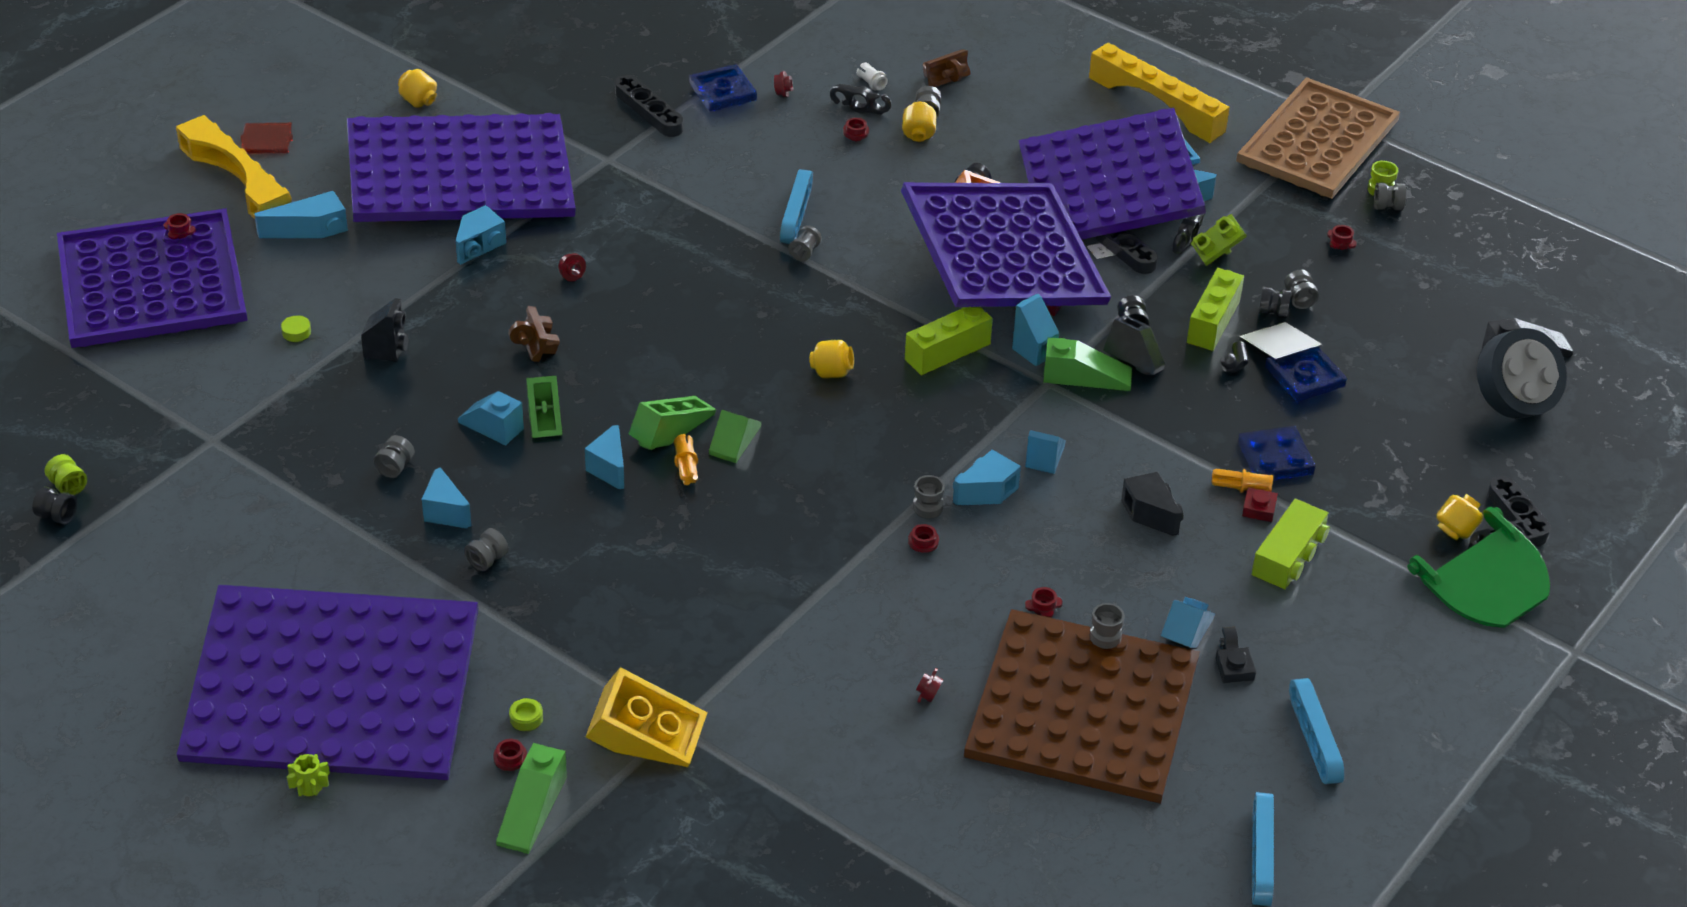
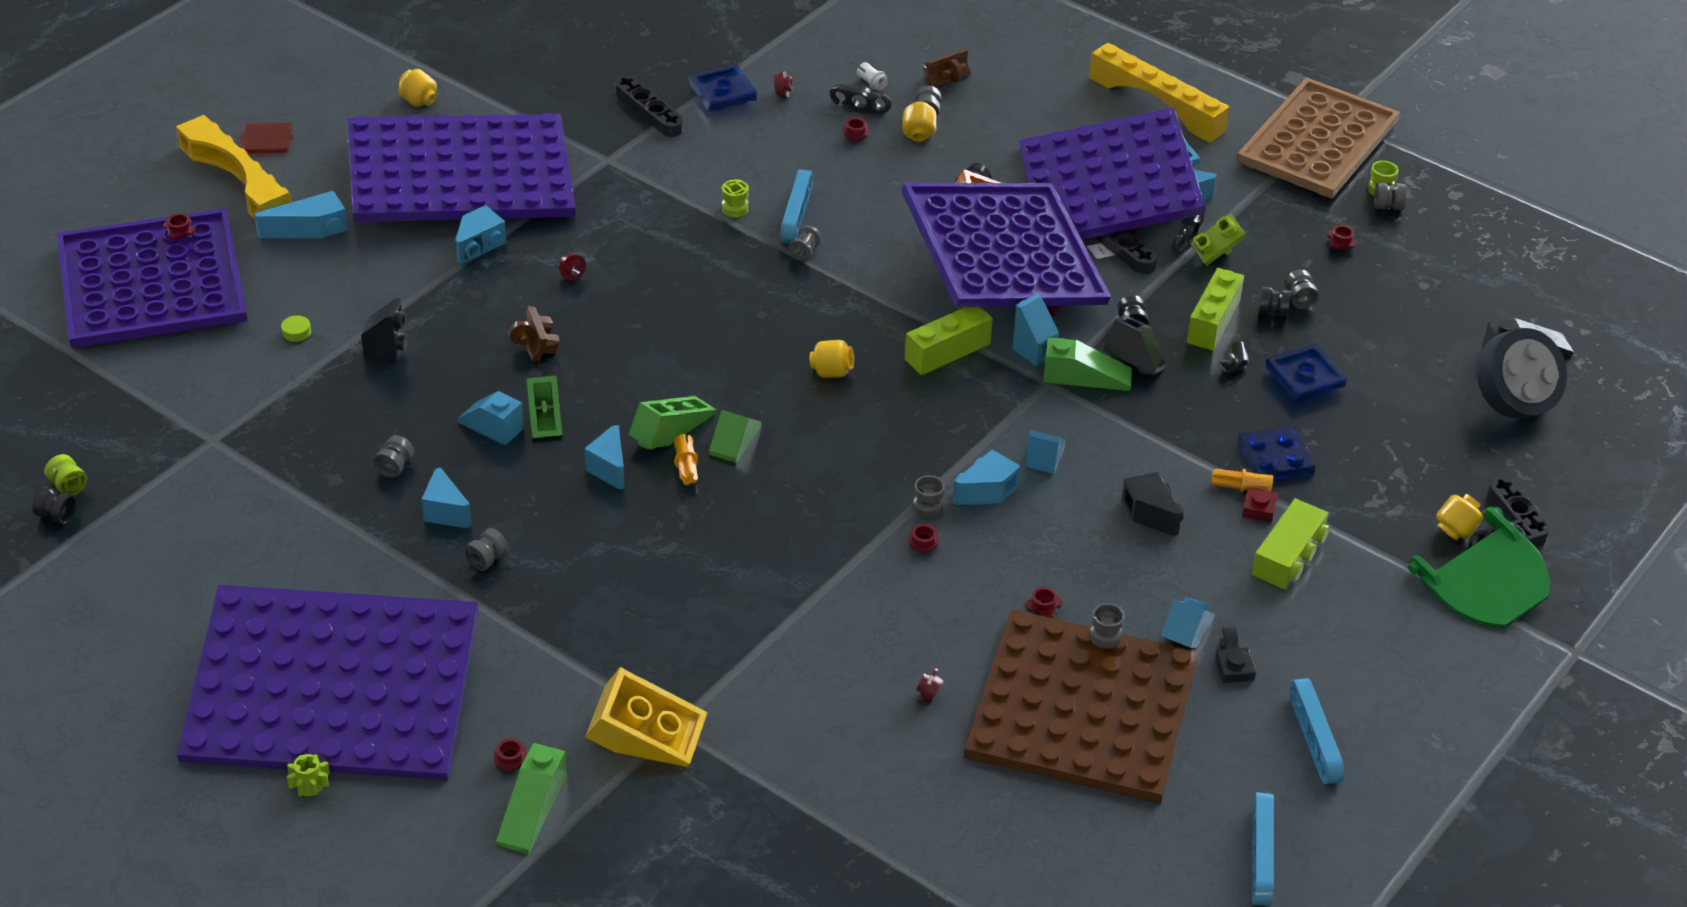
(526, 714): lime tile -> none
(735, 193): none -> lime wheel
(1280, 340): white sticker -> none

